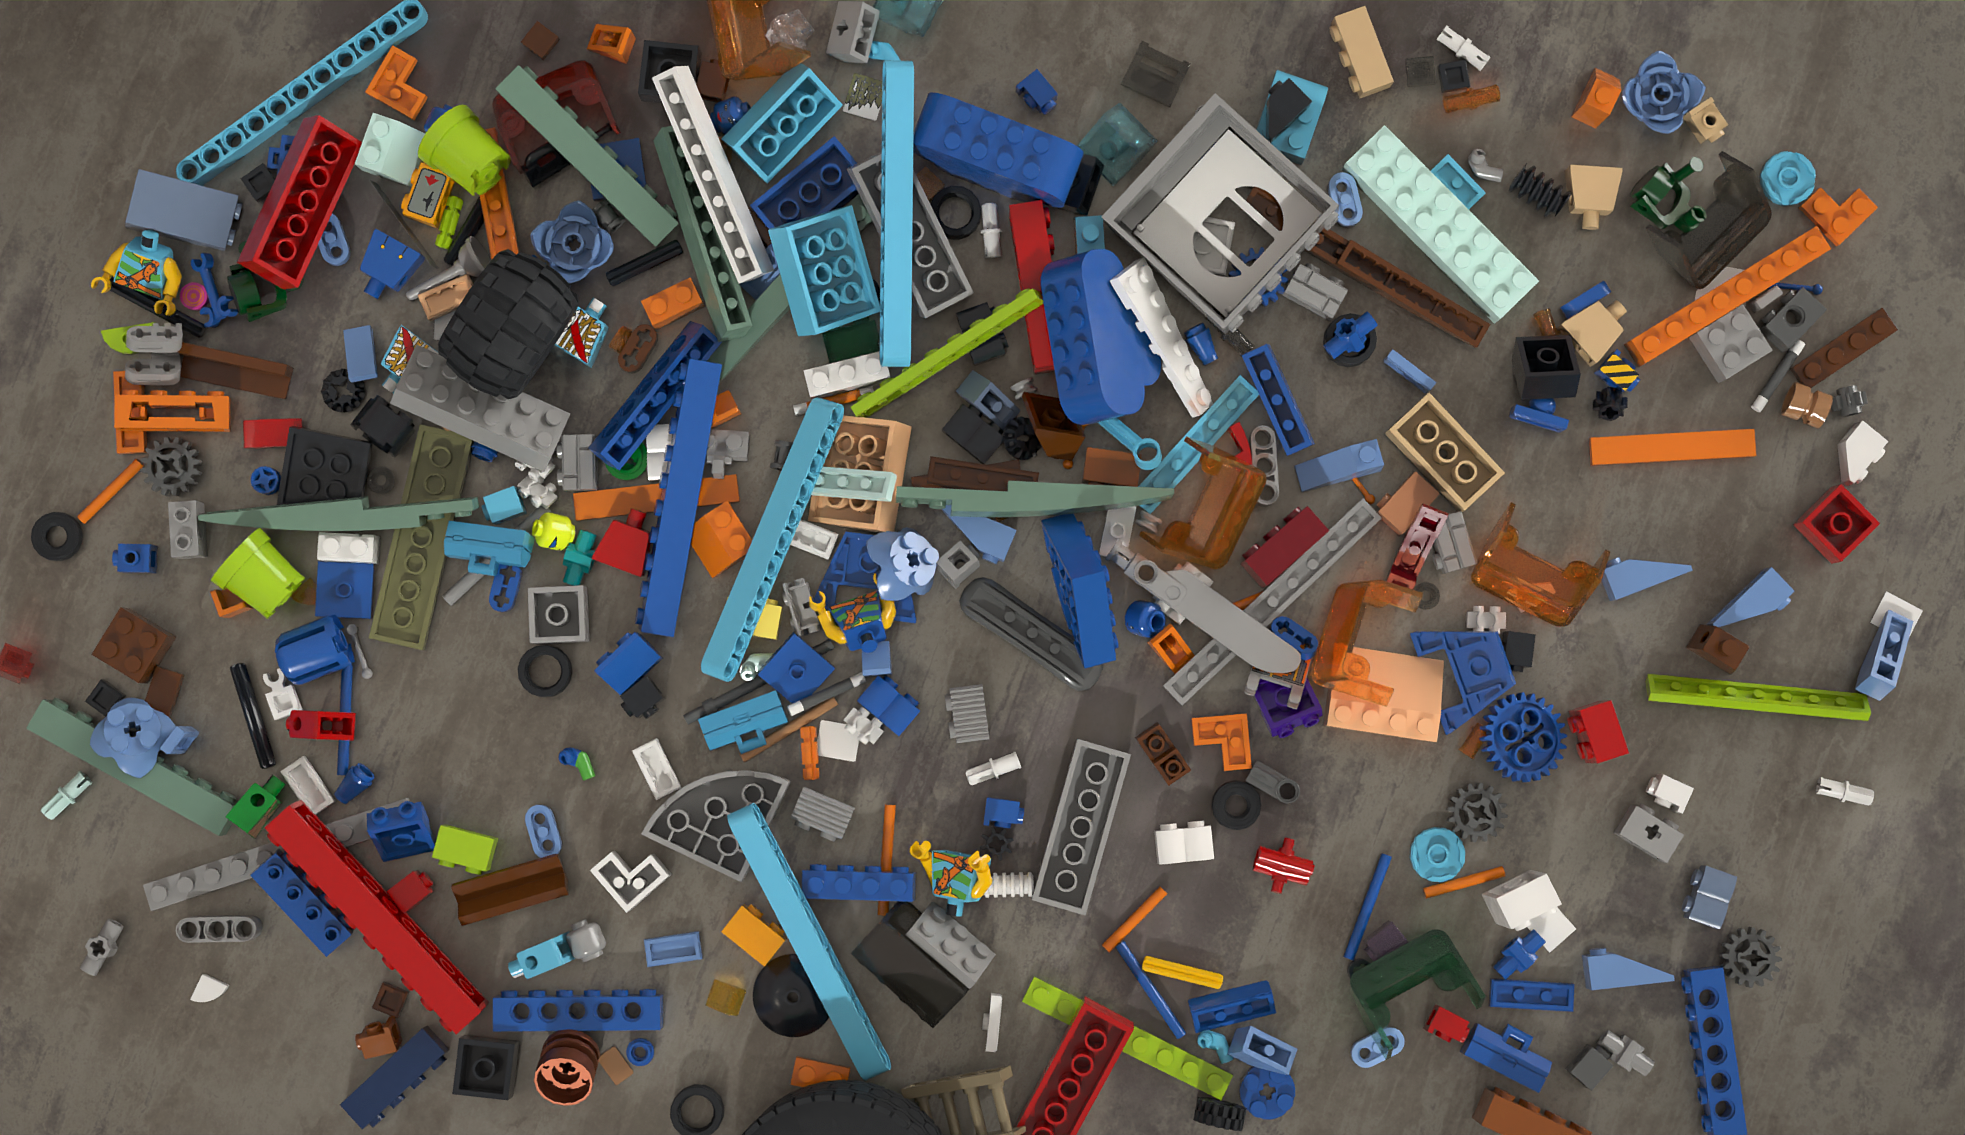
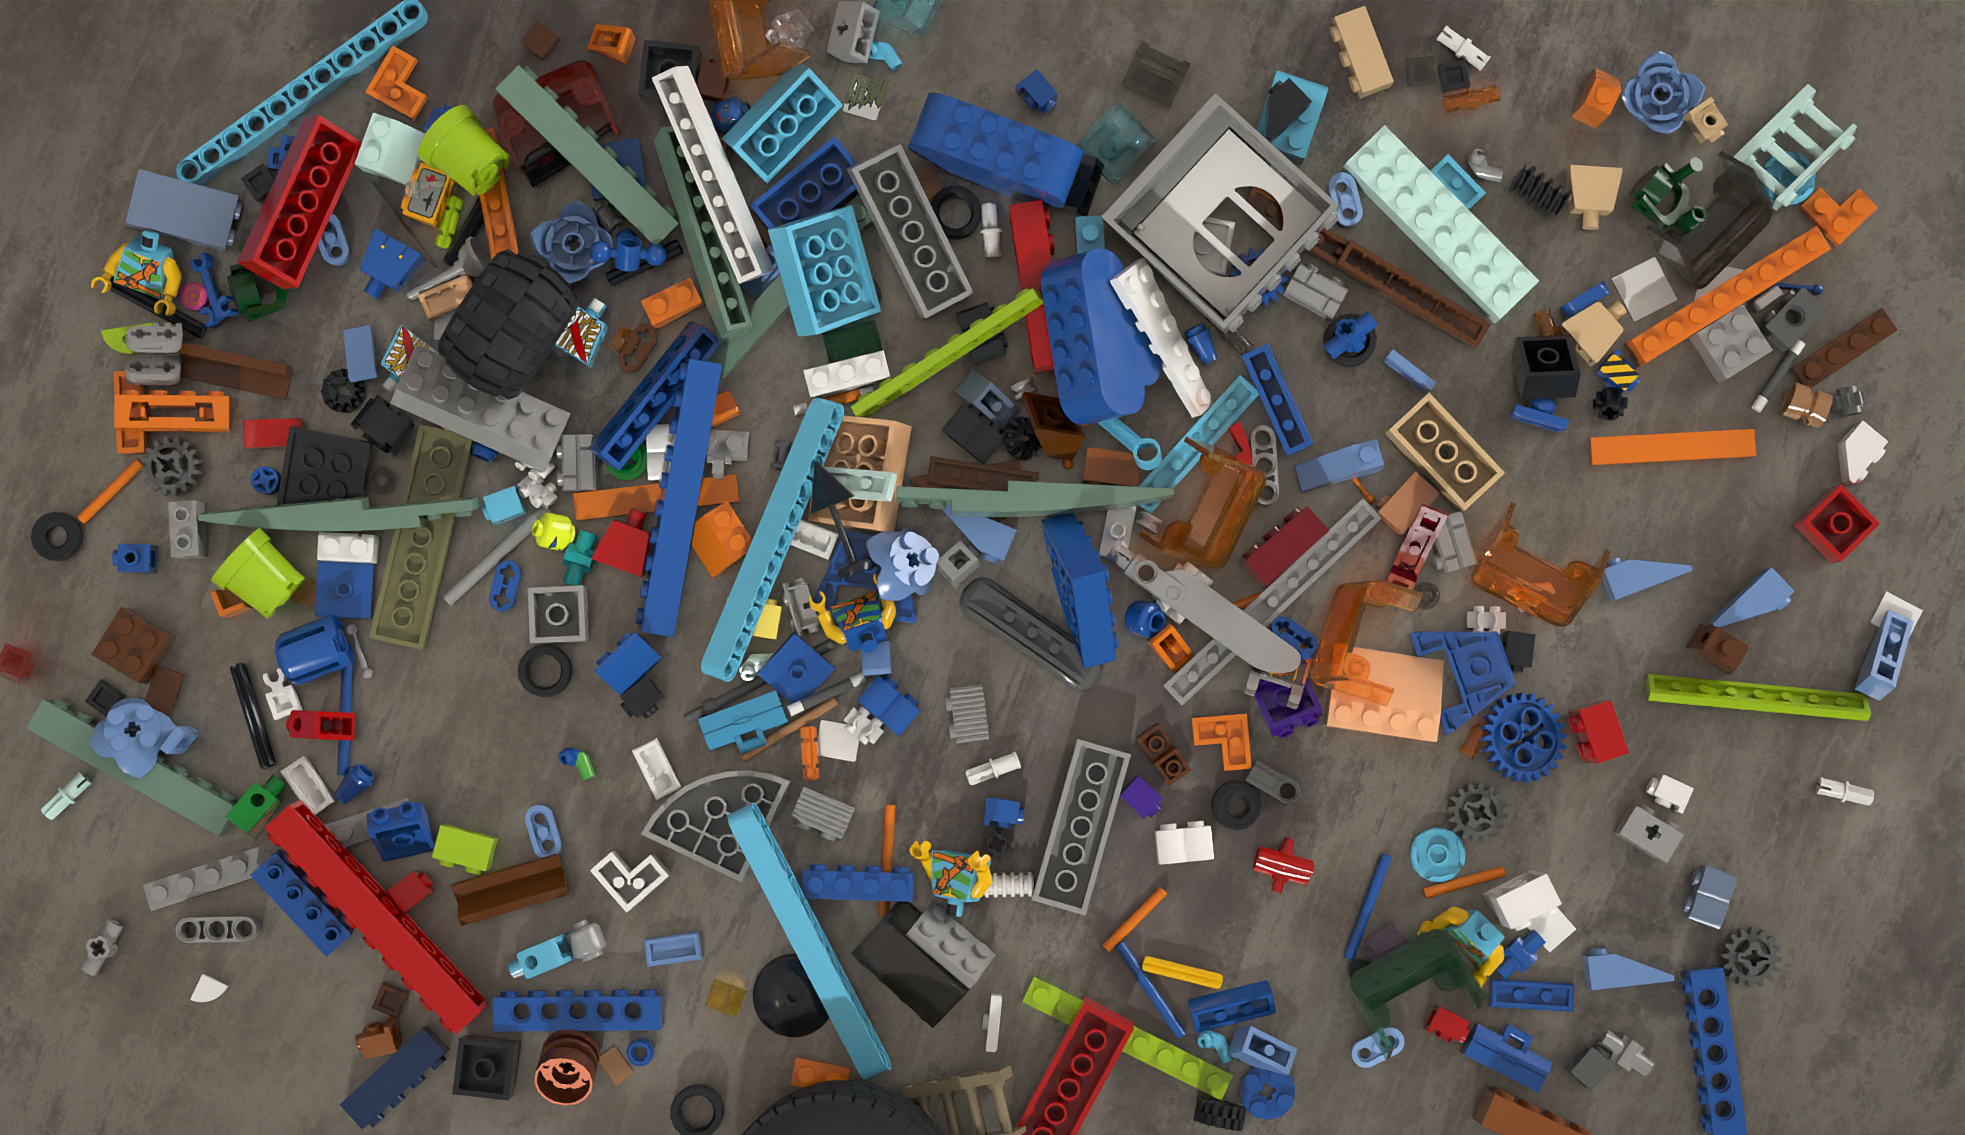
(413, 187): none -> clear hand
(487, 542): dark azure piece -> none
(628, 252): none -> blue piece
(755, 934): light orange brick -> none
(826, 493): none -> black piece
(896, 213): medium azure beam -> none
(1141, 797): none -> dark purple brick
(1473, 936): none -> torso
(1644, 289): none -> white sticker
(1784, 122): none -> light aqua fence

